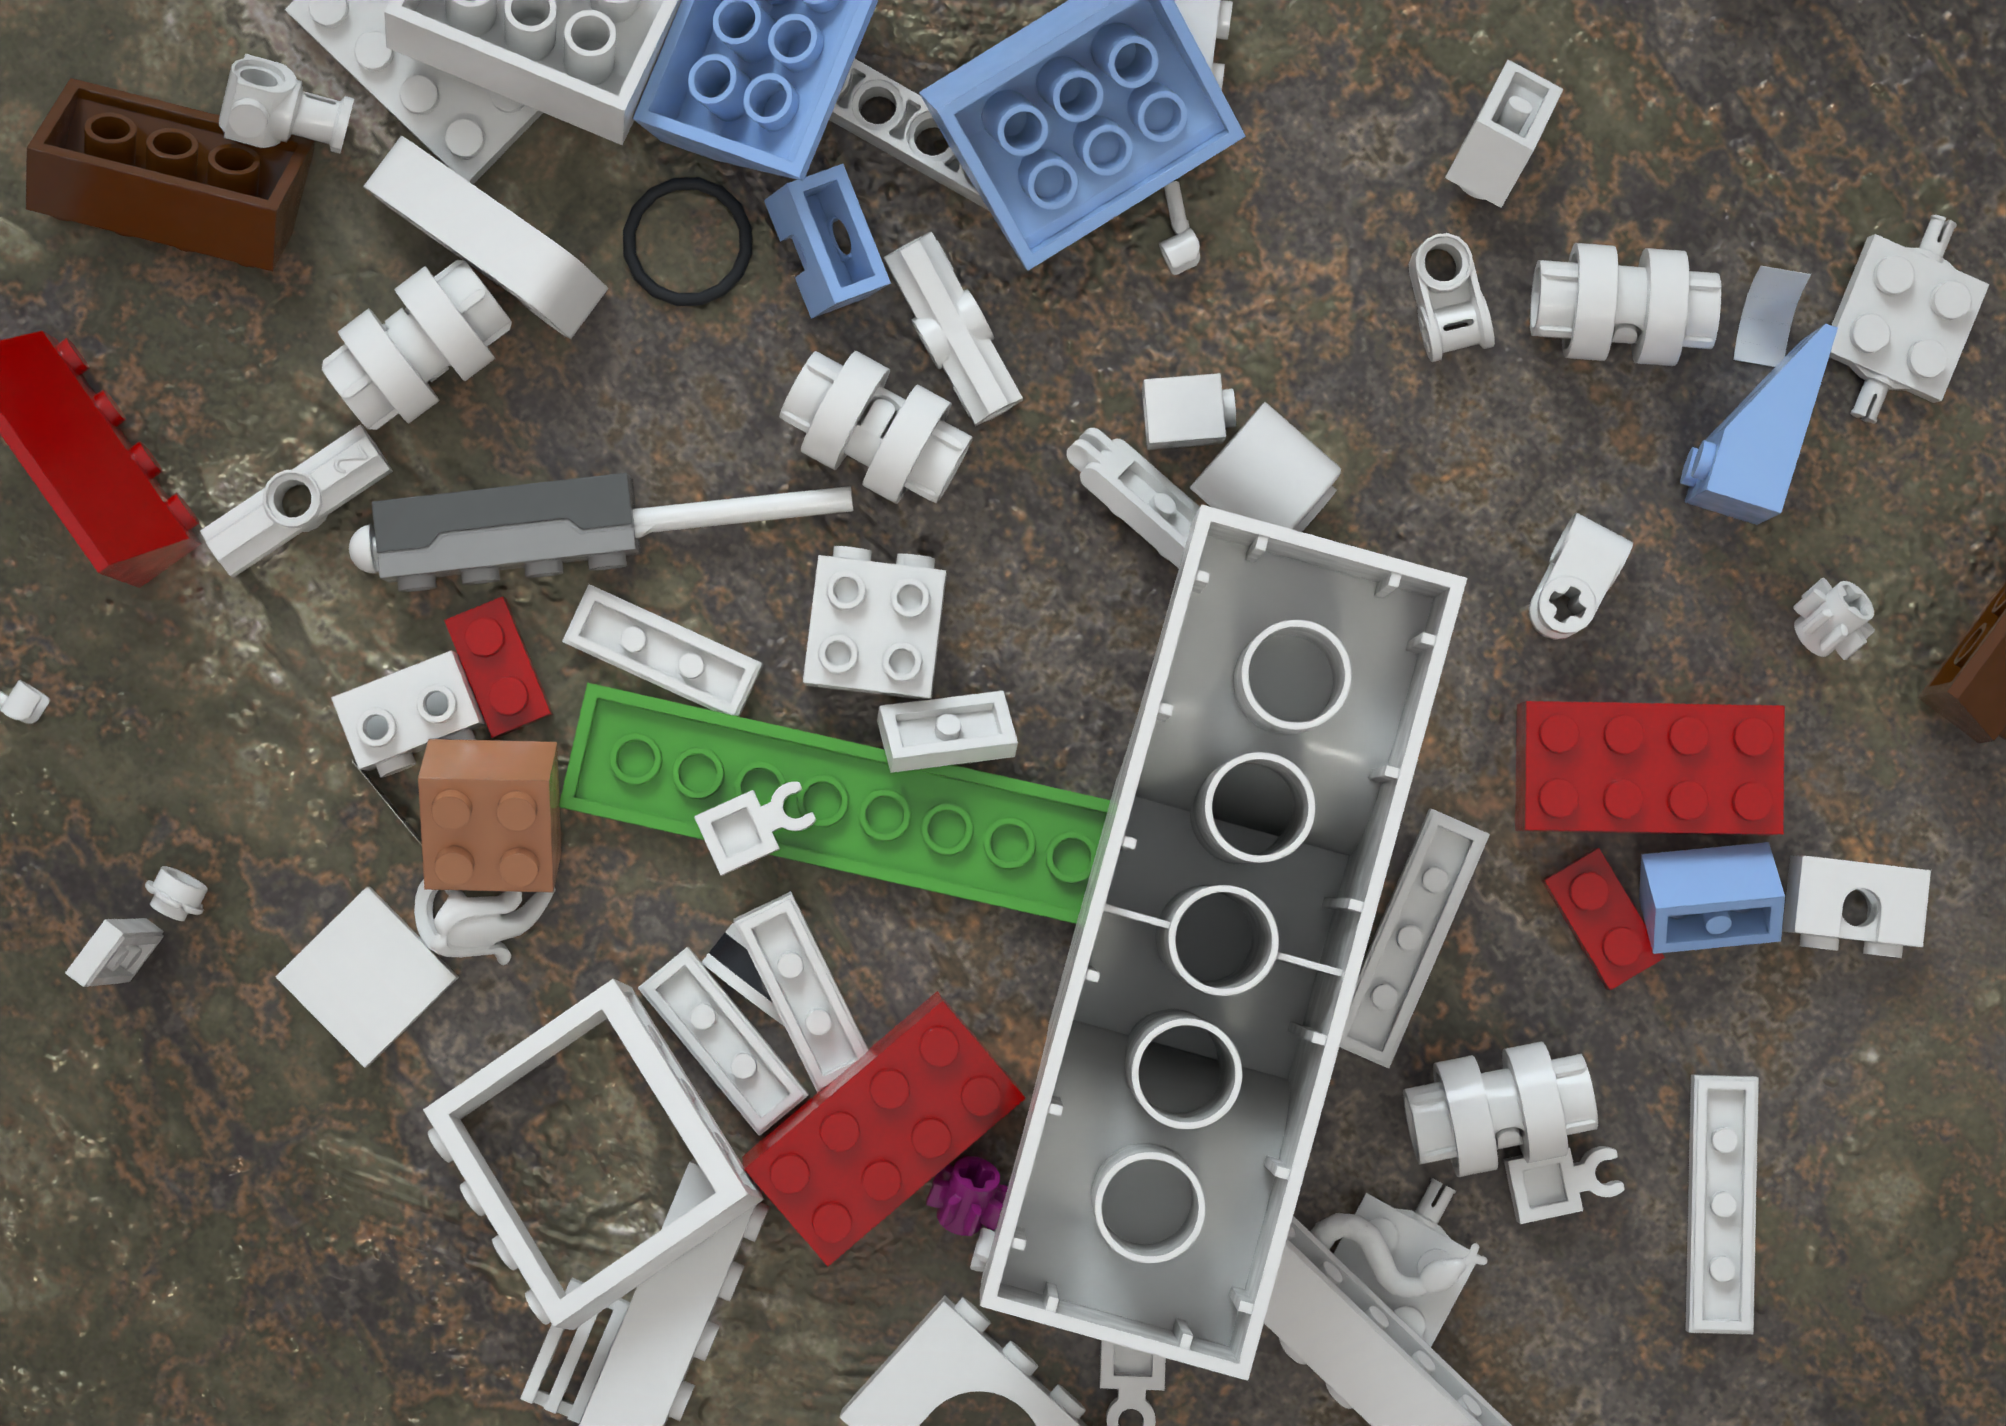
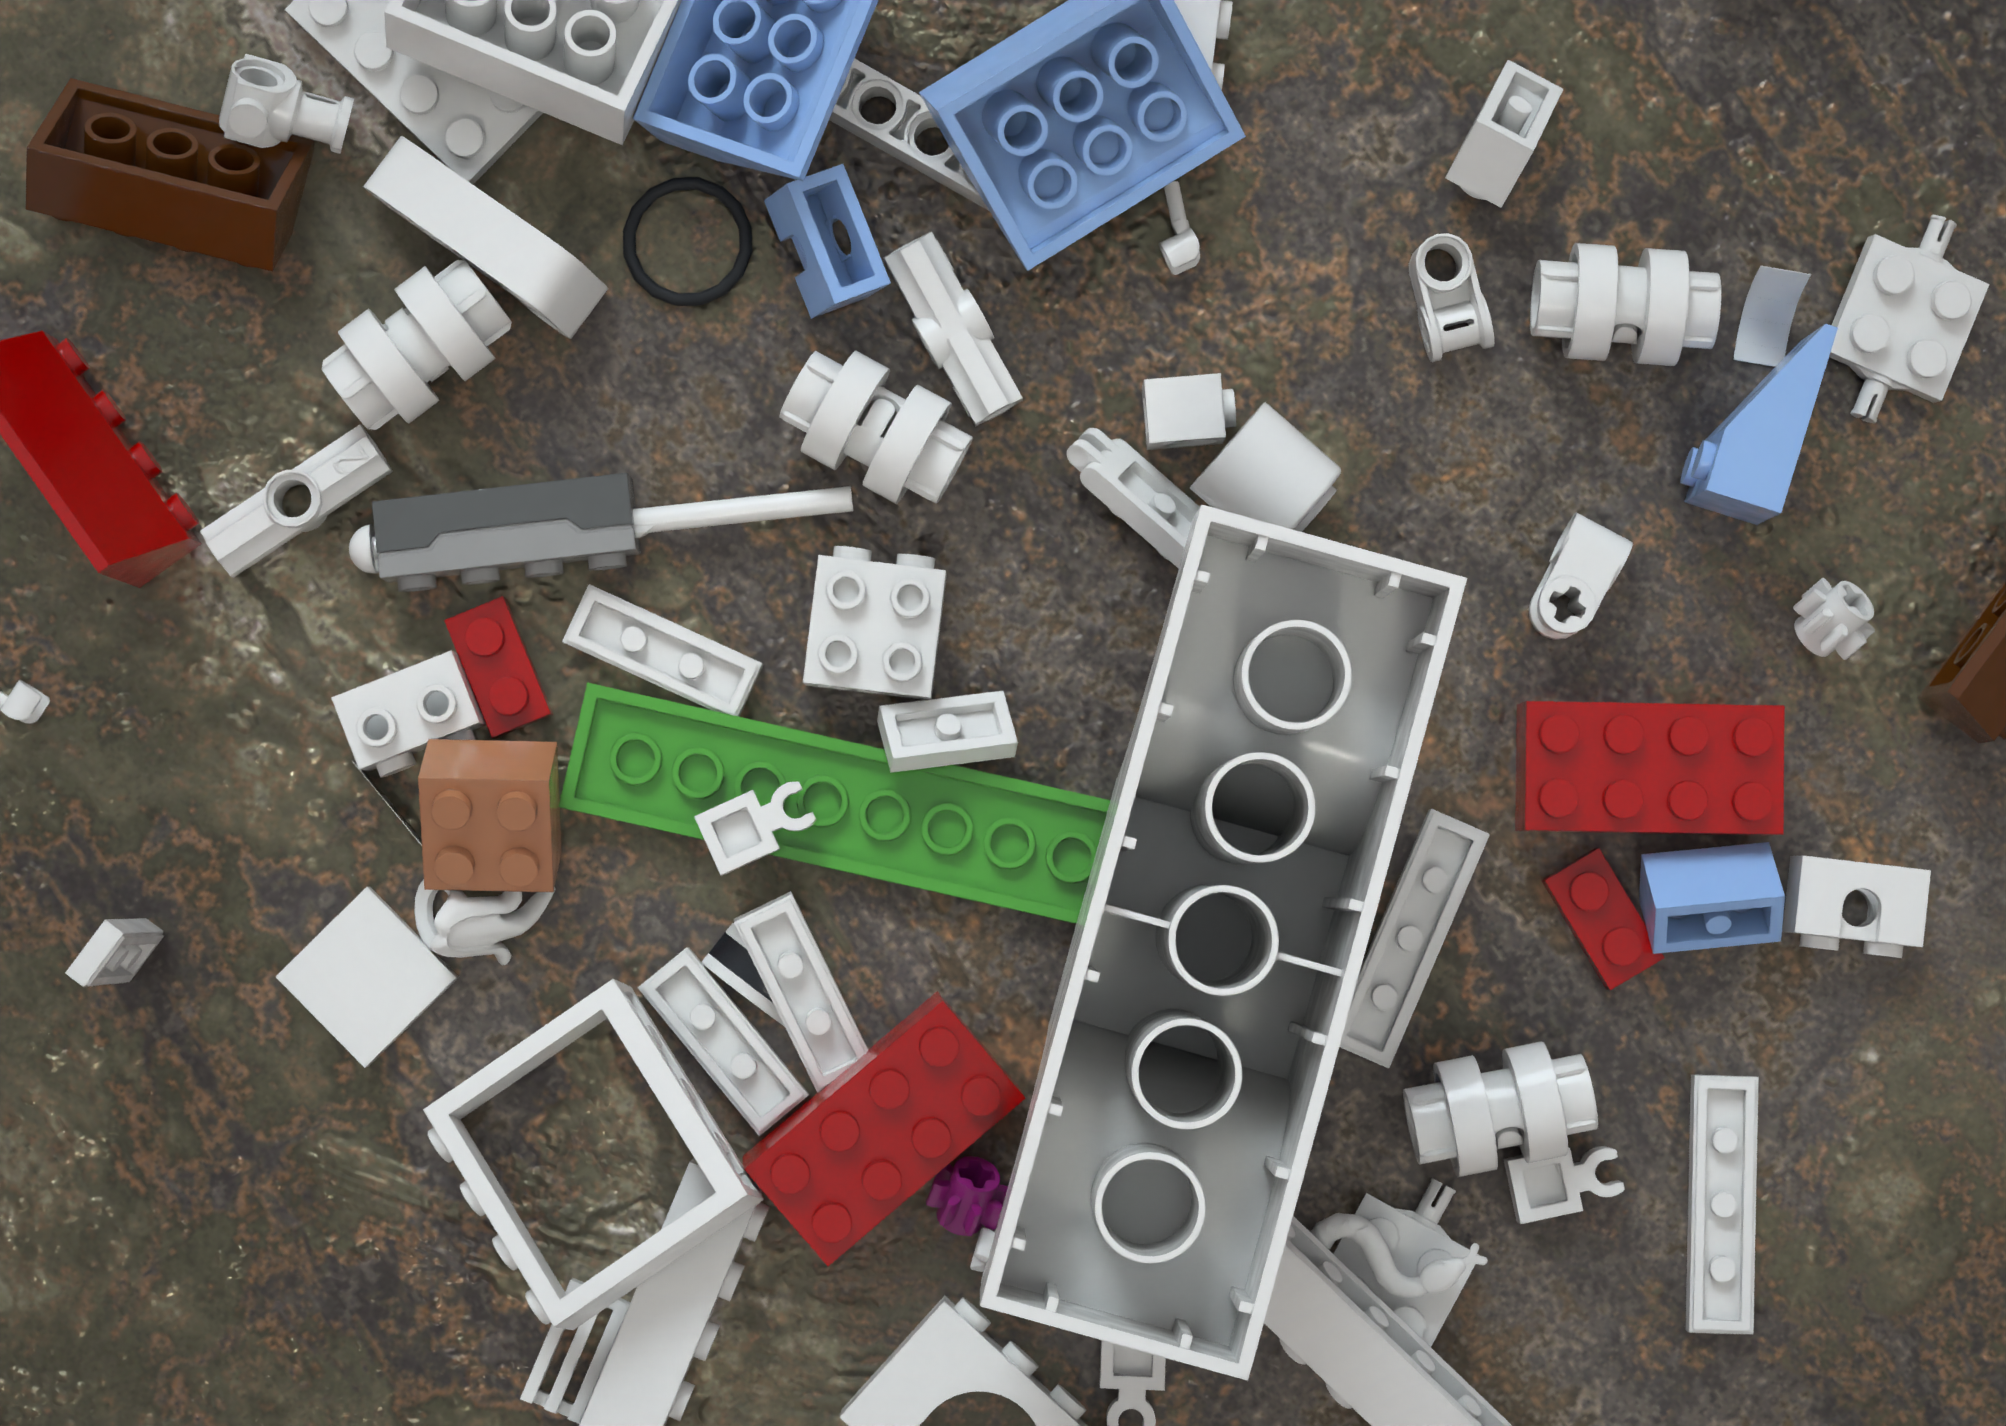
(176, 893): white plate -> none

